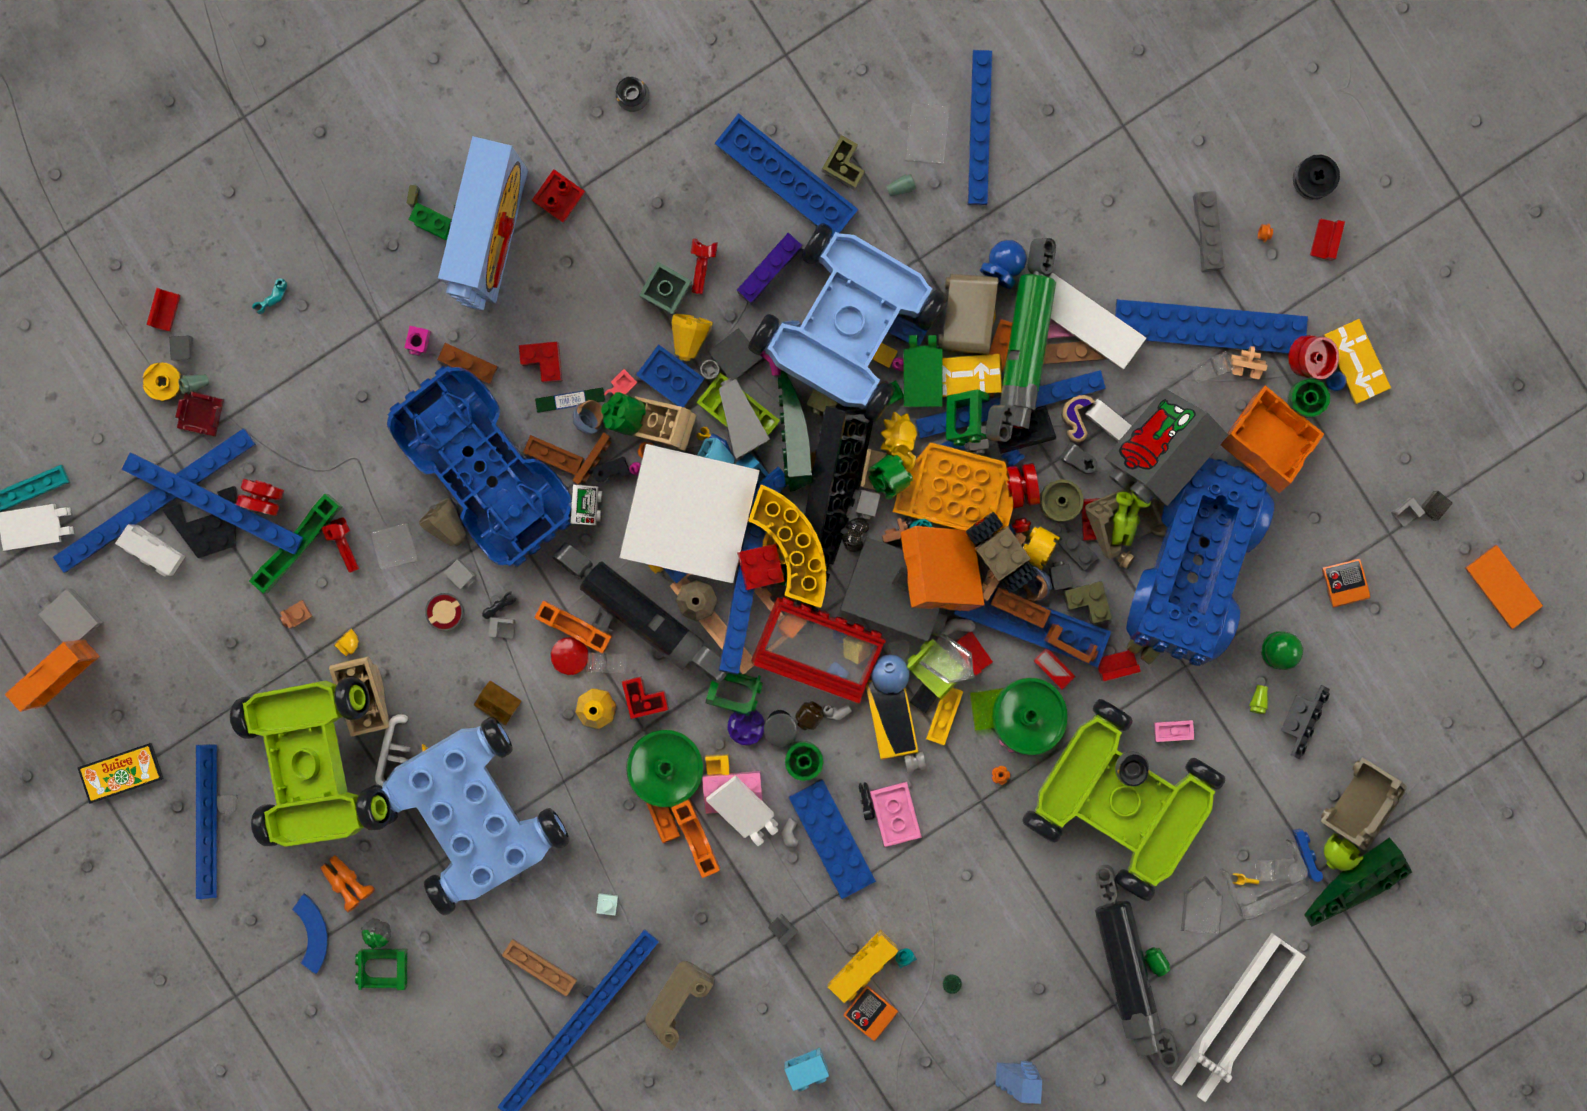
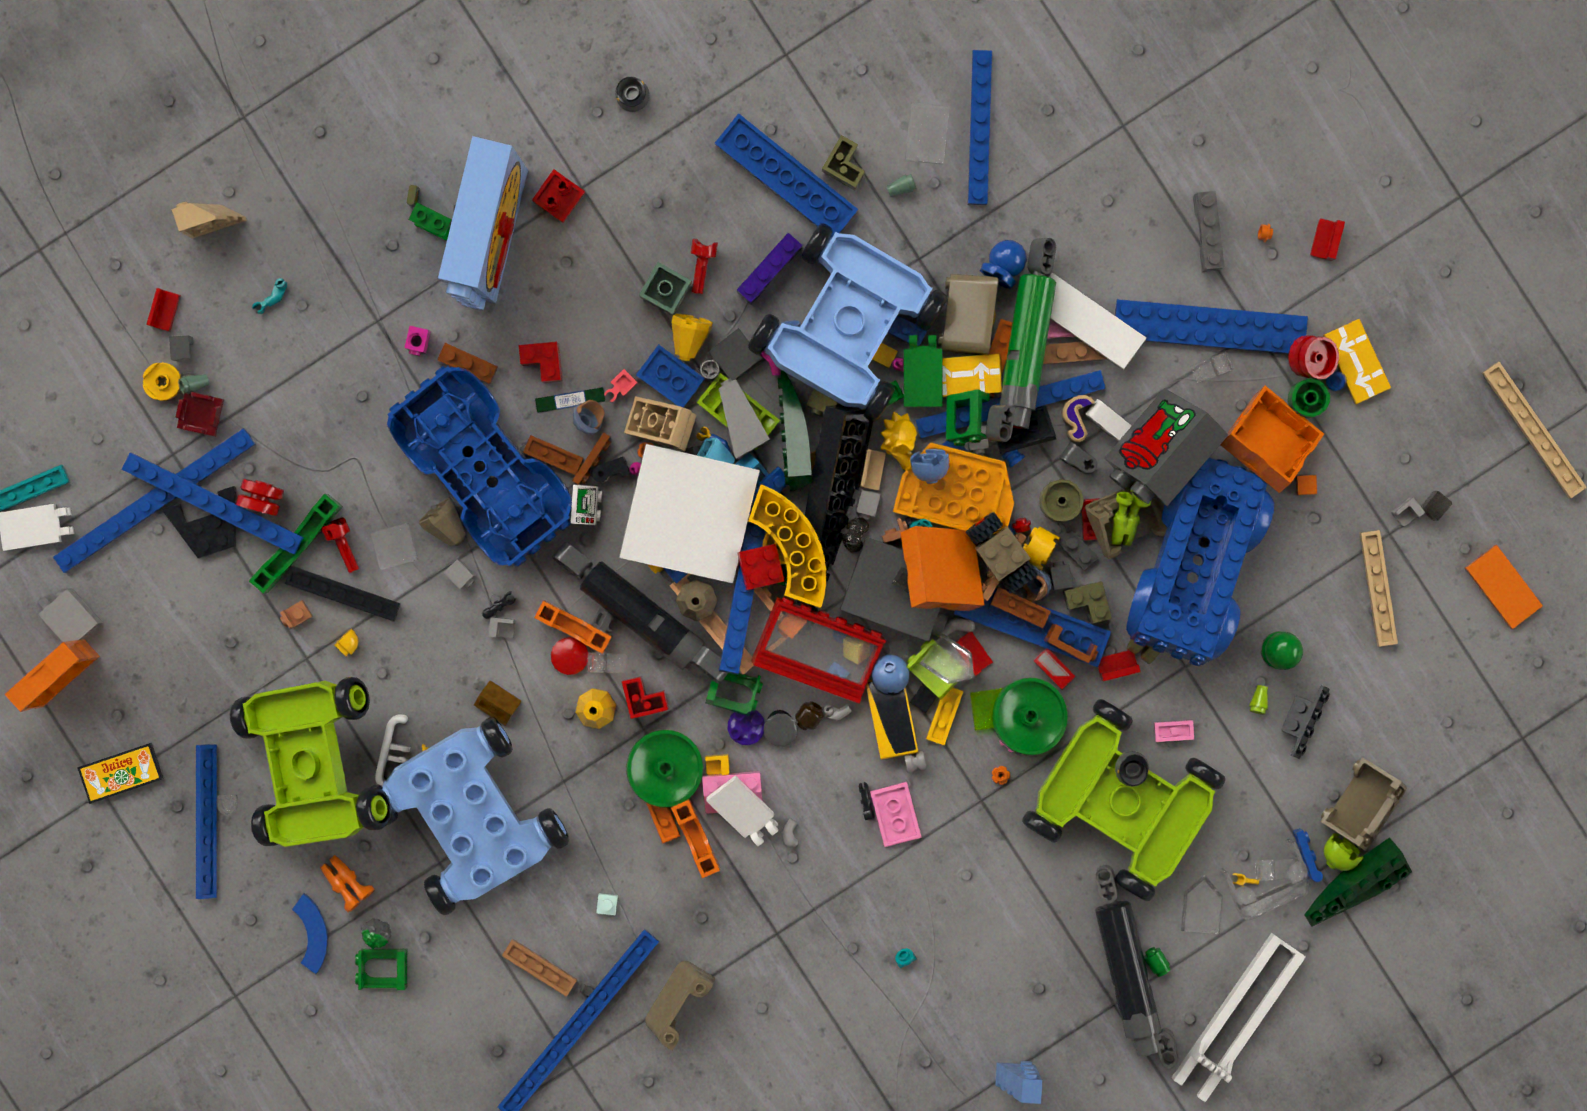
(150, 549): white wedge -> none
(201, 219): none -> tan wedge
(342, 593): none -> black plate
(366, 671): tan brick -> none
(444, 611): tile -> none
(623, 414): green brick -> none
(782, 929): dark grey panel -> none
(805, 771): green brick -> none
(806, 1070): medium azure brick -> none
(832, 839): blue plate -> none
(863, 966): yellow wedge -> none
(871, 1013): slope -> none
(889, 476): green brick -> none
(930, 465): none -> medium blue cylinder
(952, 984): clear green plate -> none
(1024, 485): red wheel -> none
(1126, 559): tan plate -> none
(1257, 366): light nougat hips -> none
(1306, 485): none -> orange tile
(1324, 169): black wheel -> none
(1346, 583): slope -> none
(1378, 588): none -> tan plate
(1534, 430): none -> tan plate

